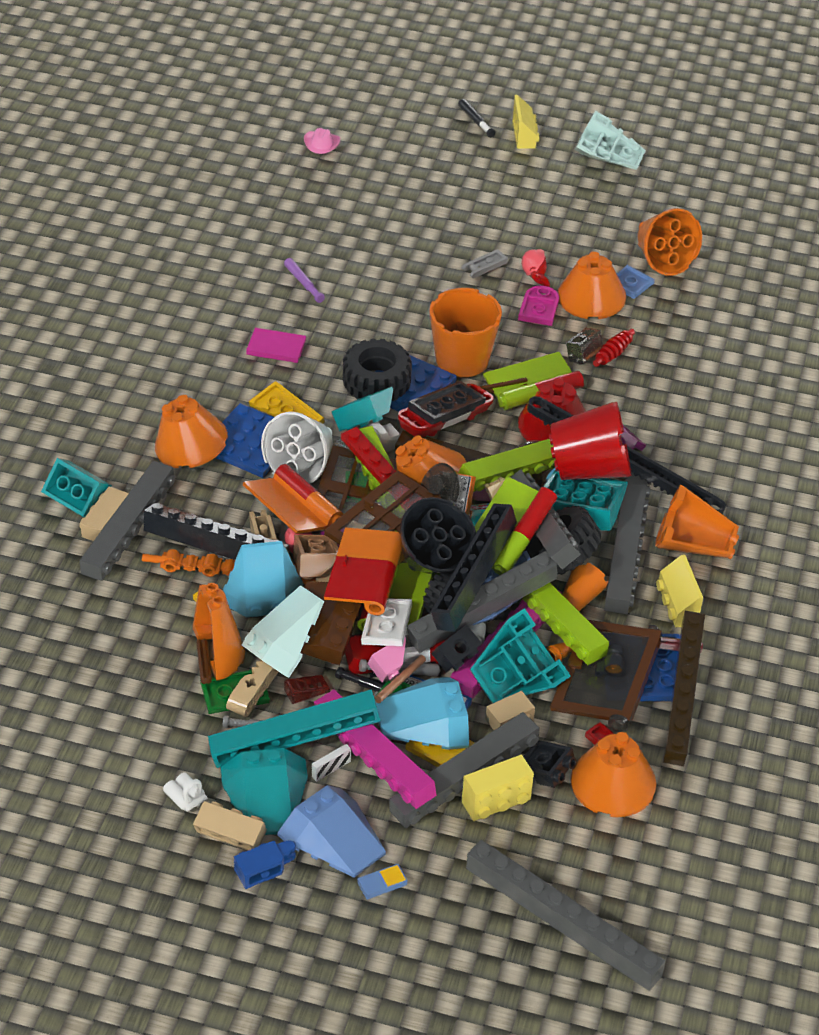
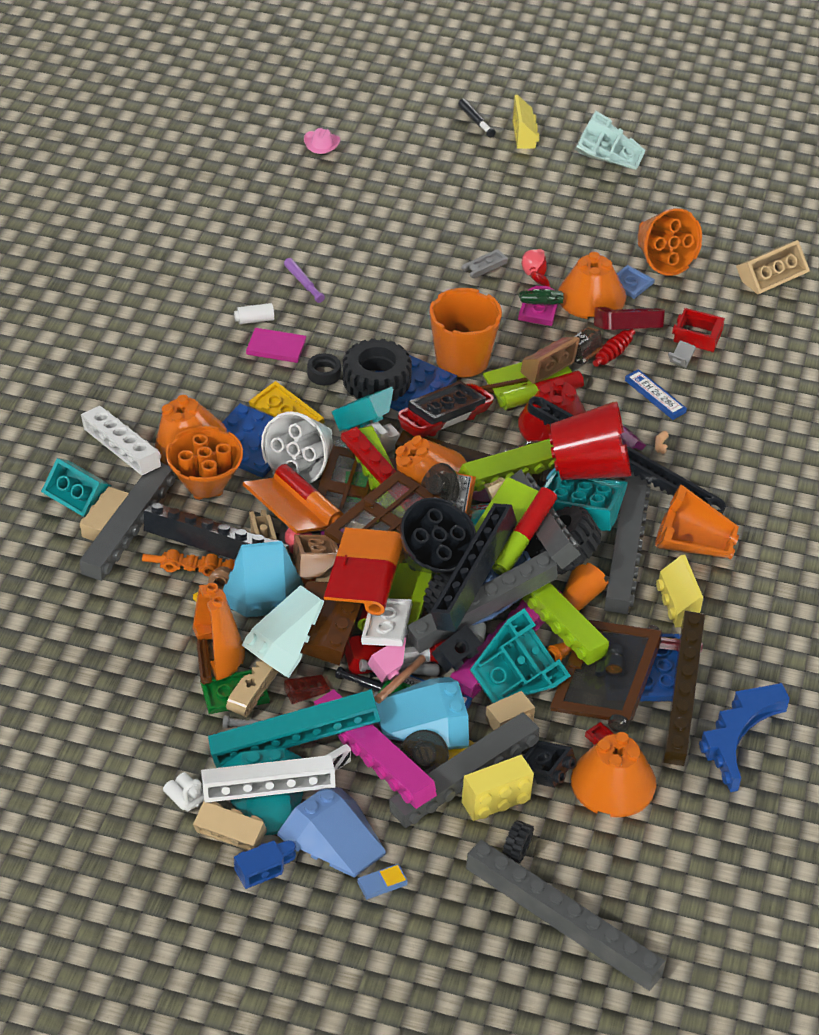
(121, 440): none -> white brick
(204, 459): none -> orange cone
(220, 576): none -> medium nougat head
(254, 313): none -> white brick
(268, 778): none -> white brick
(322, 360): none -> black tyre
(426, 749): none -> clear smoke hat
(518, 841): none -> black tyre
(541, 296): none -> dark green hinge
(550, 359): none -> medium nougat slope
(628, 318): none -> dark red beam
(655, 394): none -> tile
(659, 440): none -> light nougat arm
(682, 354): none -> light grey bracket
(699, 320): none -> red window
(747, 710): none -> blue arch
(773, 267): none -> tan slope

